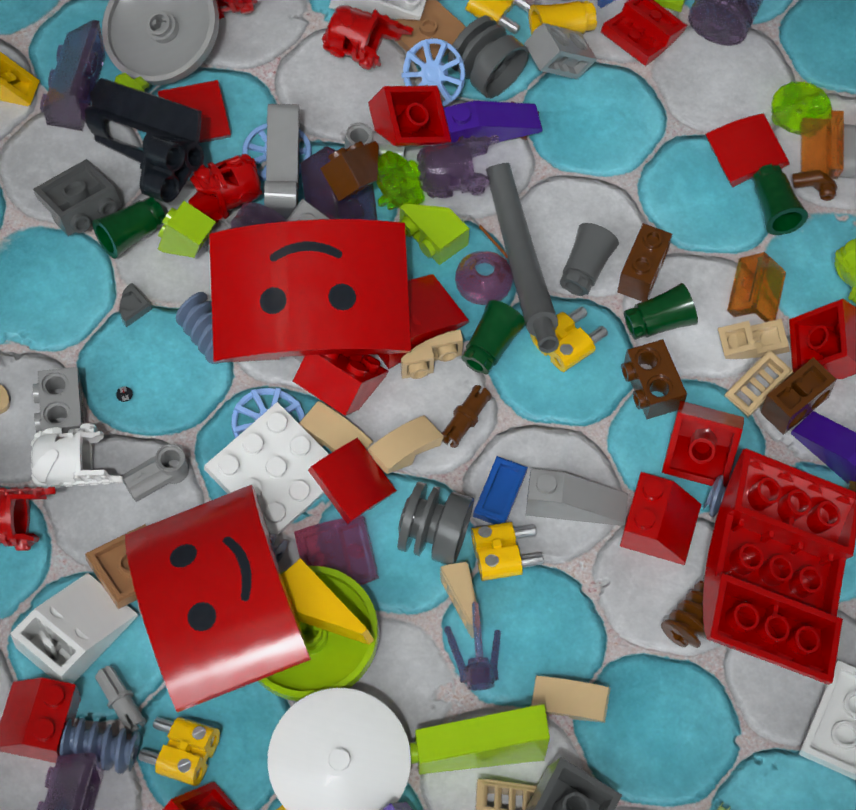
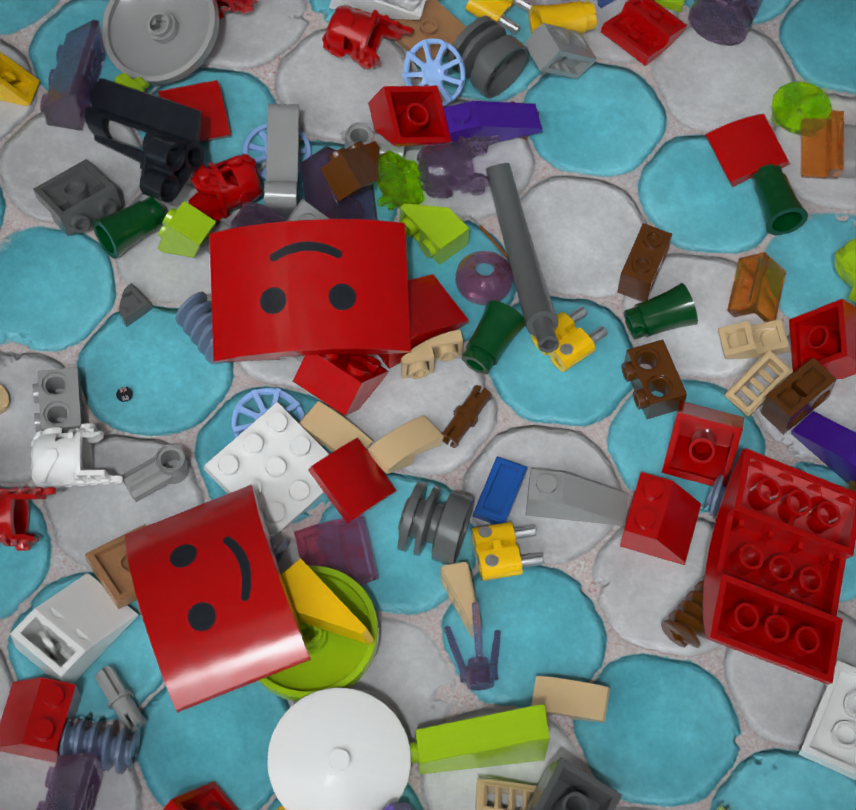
(186, 751): yellow piece -> none
(587, 258): dark grey plant -> none
(819, 180): reddish brown arm -> none

